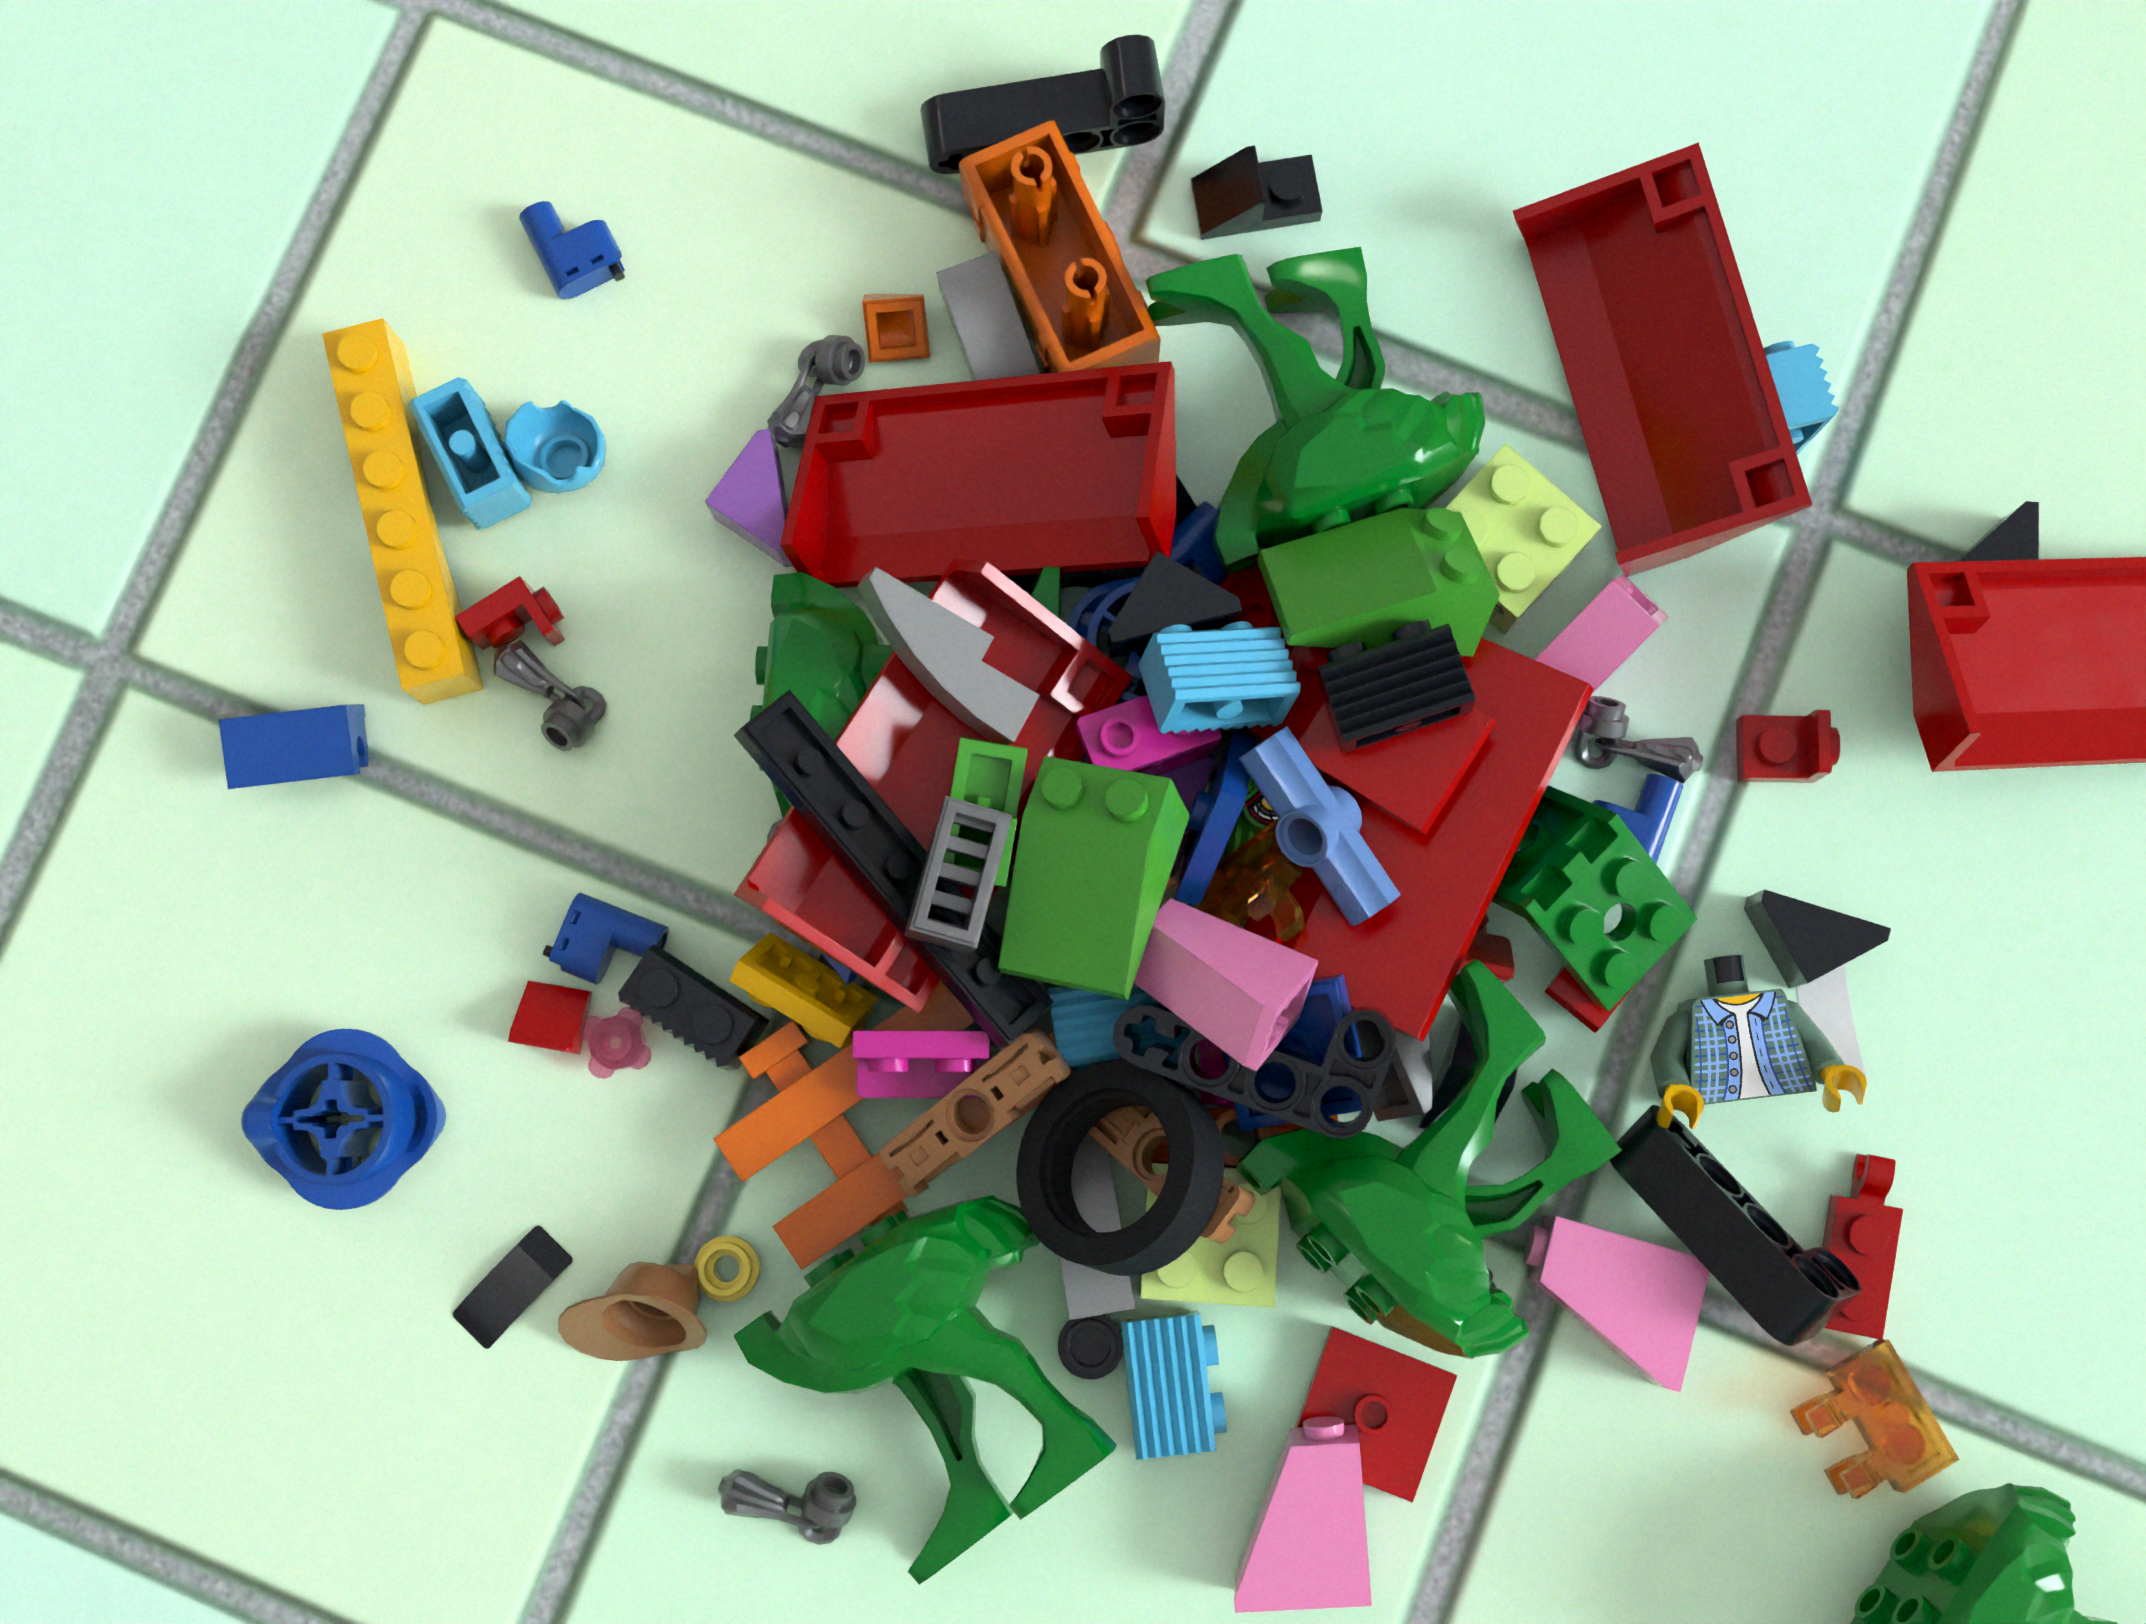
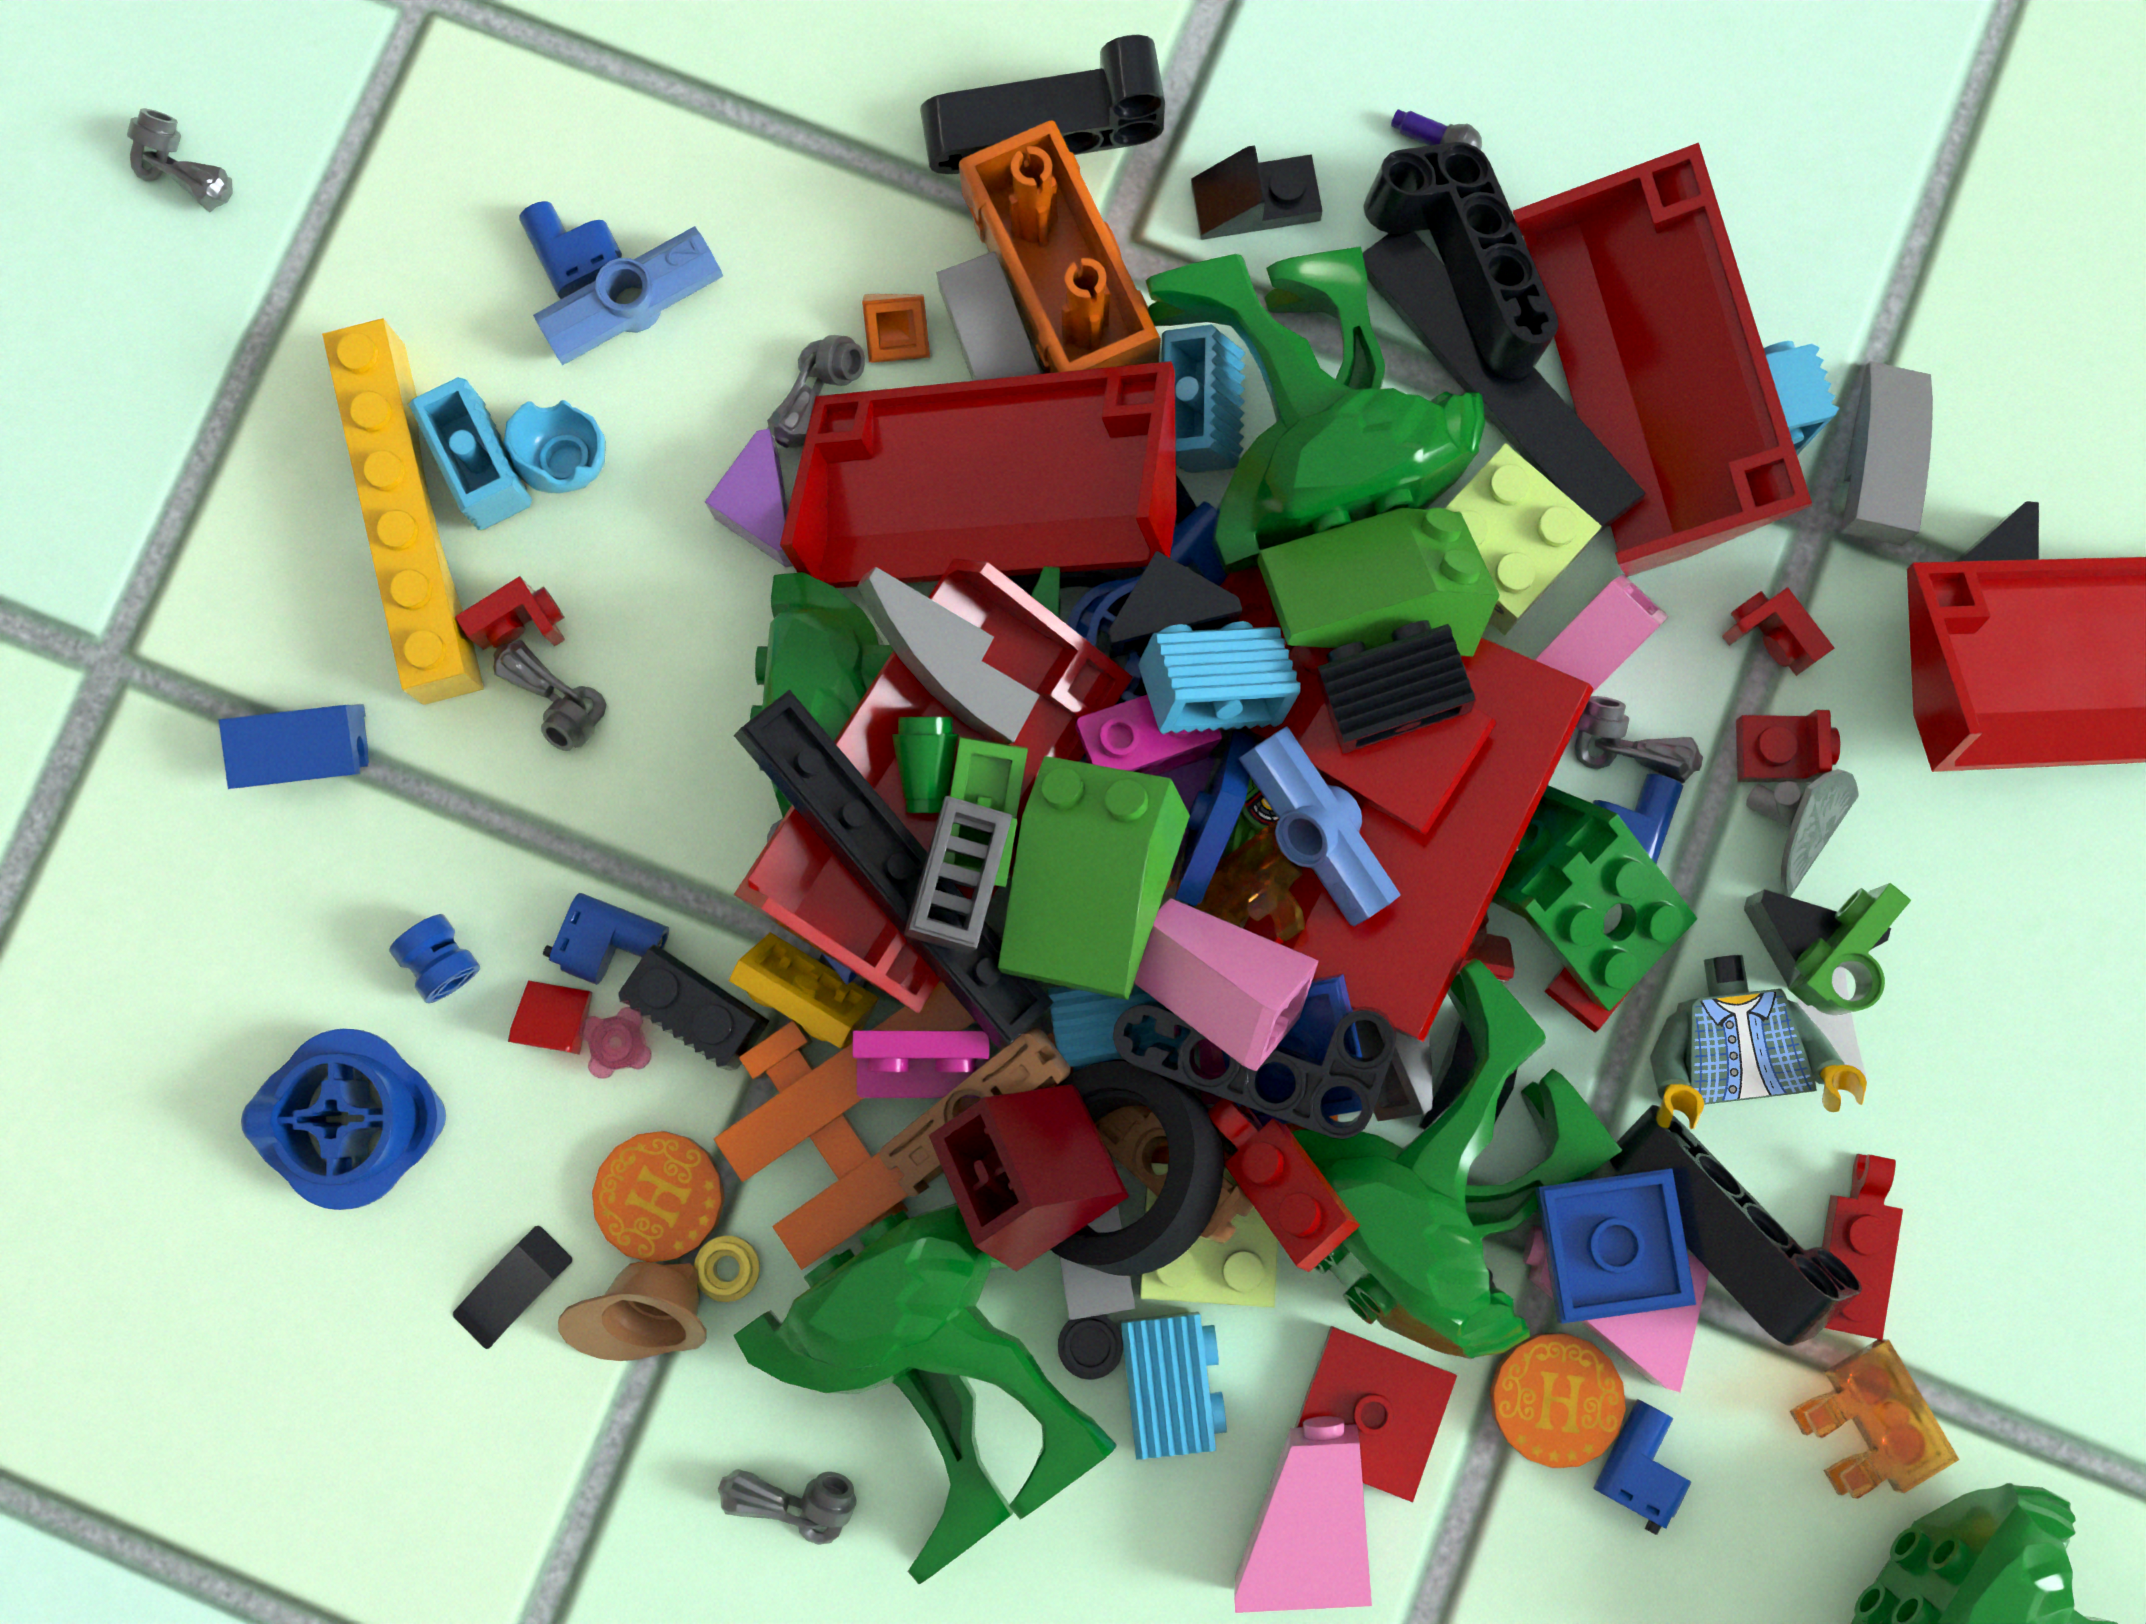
(157, 130): none -> flat silver piece
(434, 958): none -> blue wheel
(594, 317): none -> medium blue piece
(658, 1196): none -> orange tile
(925, 761): none -> green cone
(1027, 1171): none -> dark red slope
(1206, 397): none -> medium azure brick
(1284, 1185): none -> red plate
(1433, 132): none -> dark purple piece
(1493, 274): none -> black beam
(1522, 408): none -> black tile
(1557, 1400): none -> orange tile
(1615, 1246): none -> blue plate
(1635, 1478): none -> blue piece
(1788, 629): none -> red bracket
(1809, 817): none -> shield
(1863, 922): none -> bright green plate
(1889, 455): none -> light grey slope

